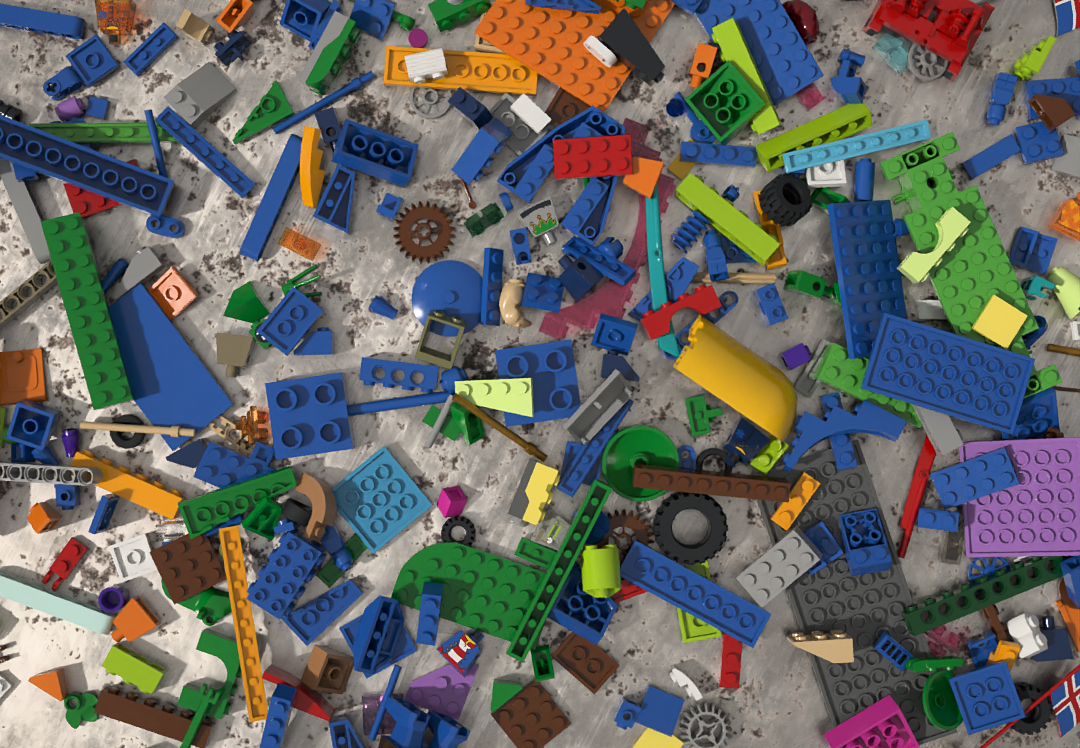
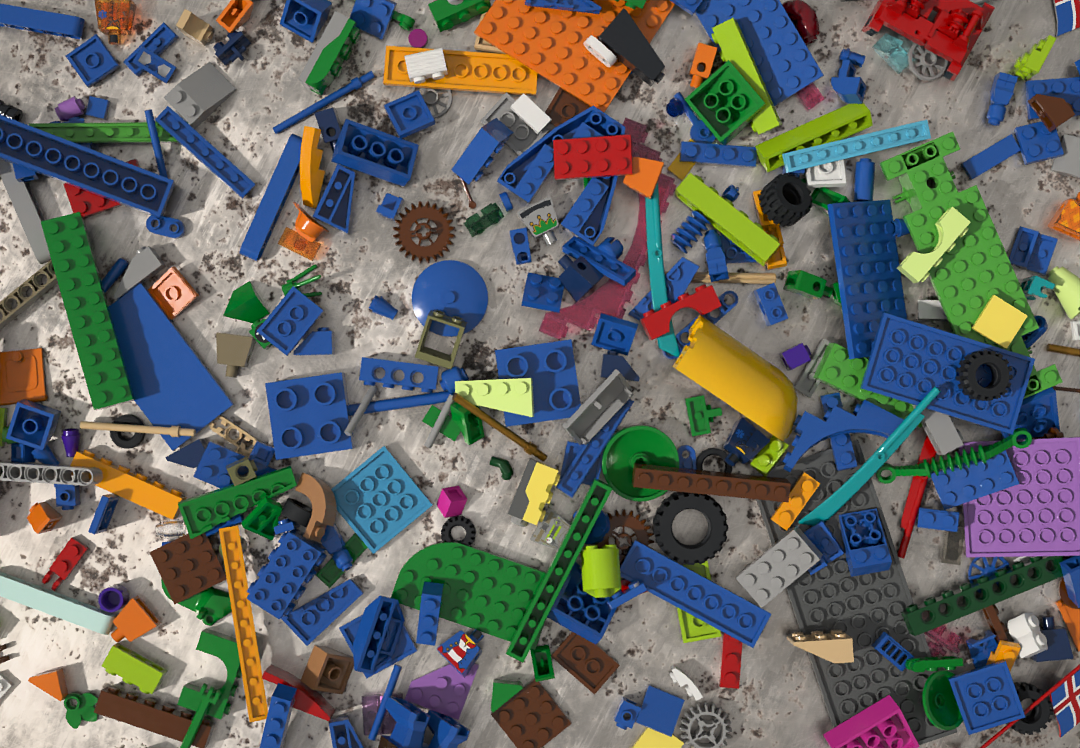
(64, 82): blue piece -> none
(133, 557): white plate -> none
(154, 64): none -> blue piece
(238, 478): none -> olive brick
(249, 426): clear orange hips -> none
(271, 110): green wing -> none
(307, 226): none -> orange piece
(335, 6): blue hinge -> none
(360, 411): none -> light grey bar
(409, 114): none -> blue plate
(470, 108): dark blue brick -> none
(491, 286): blue plate -> none
(504, 466): none -> dark green arm
(509, 304): tan animal -> none
(535, 552): green plate -> none
(620, 597): none -> blue piece
(871, 466): none -> teal piece
(983, 453): none -> green piece
(999, 370): none -> black tyre

